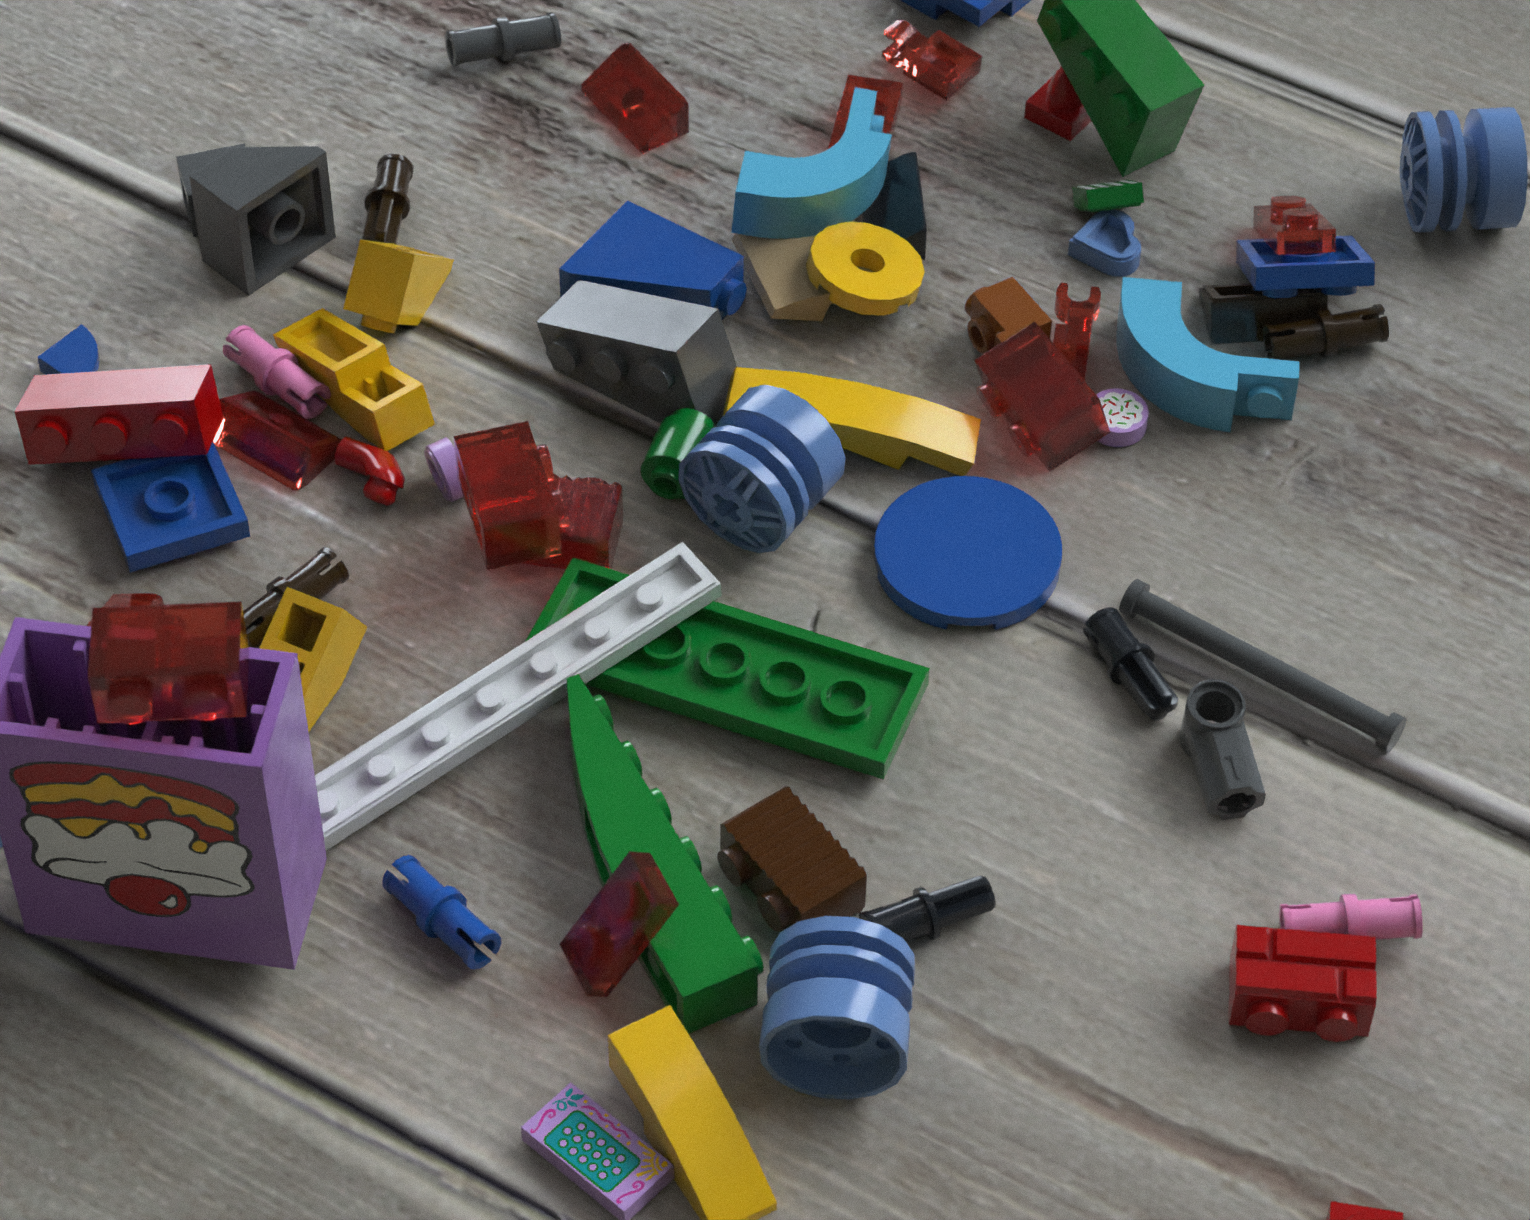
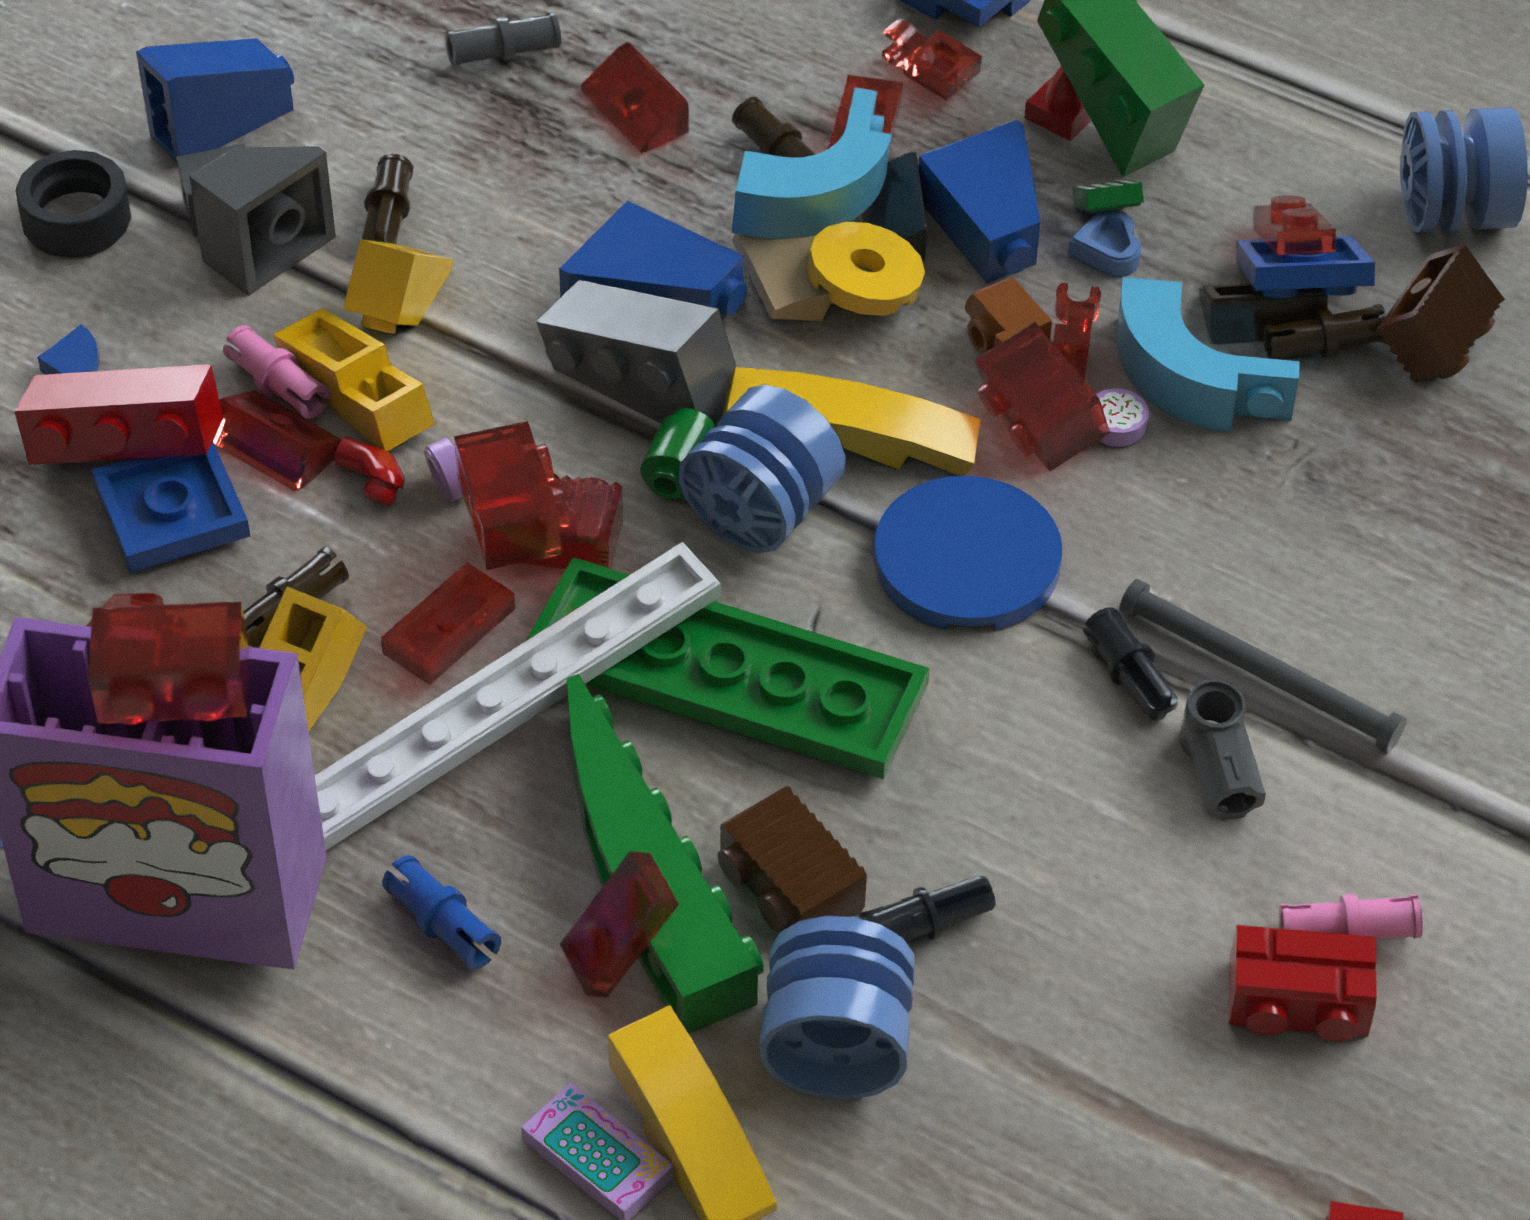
(68, 174): none -> black tyre
(211, 92): none -> blue slope
(448, 623): none -> clear red plate
(768, 131): none -> dark brown pin
(985, 199): none -> blue slope
(1441, 314): none -> reddish brown brick

